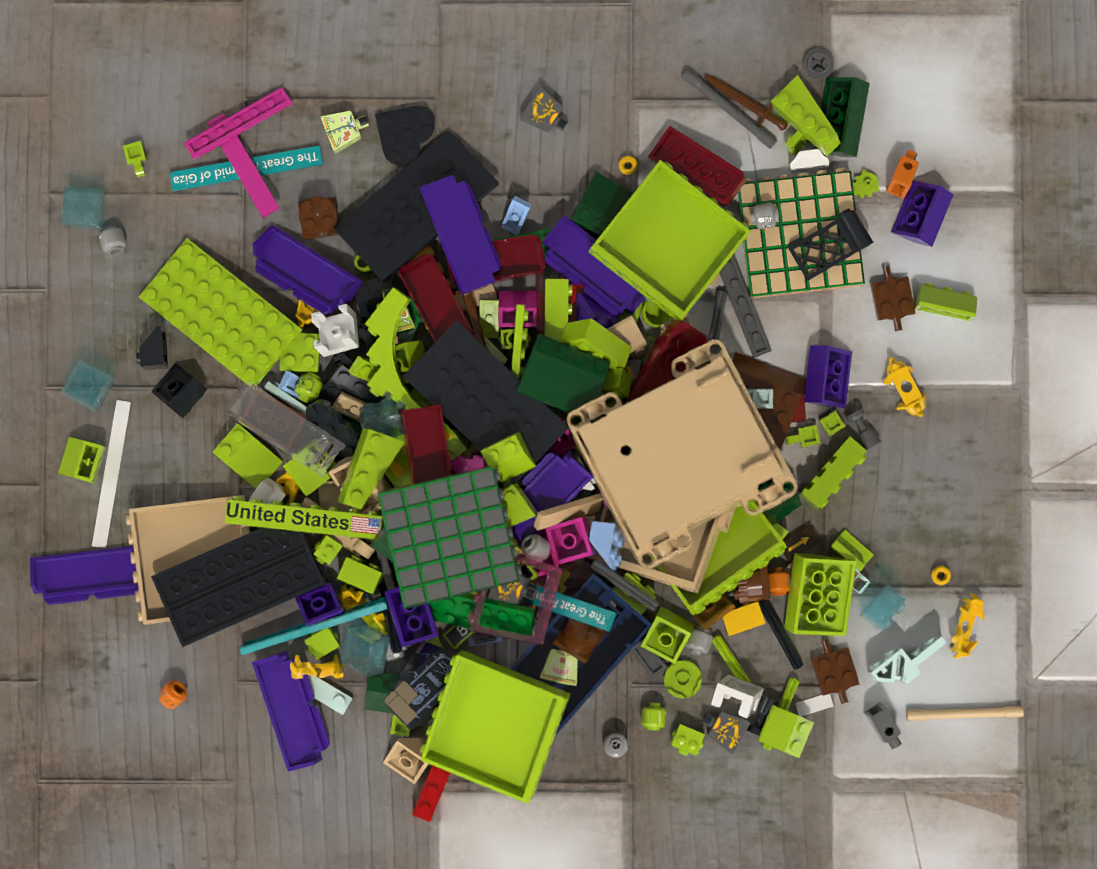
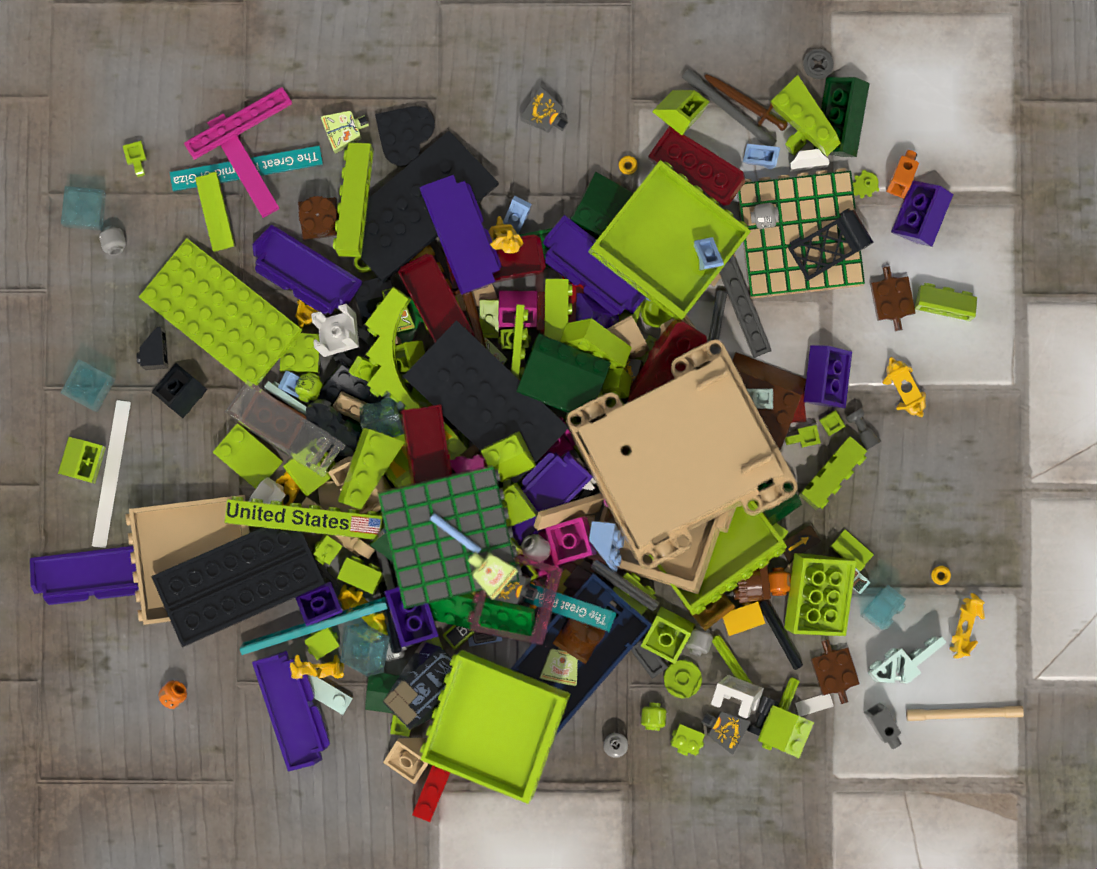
(215, 211): none -> lime panel
(354, 200): none -> lime brick
(455, 533): none -> light blue bar
(491, 572): none -> yellowish green torso
(505, 236): none -> yellow piece
(681, 109): none -> lime slope
(708, 254): none -> light blue slope
(761, 155): none -> light blue slope

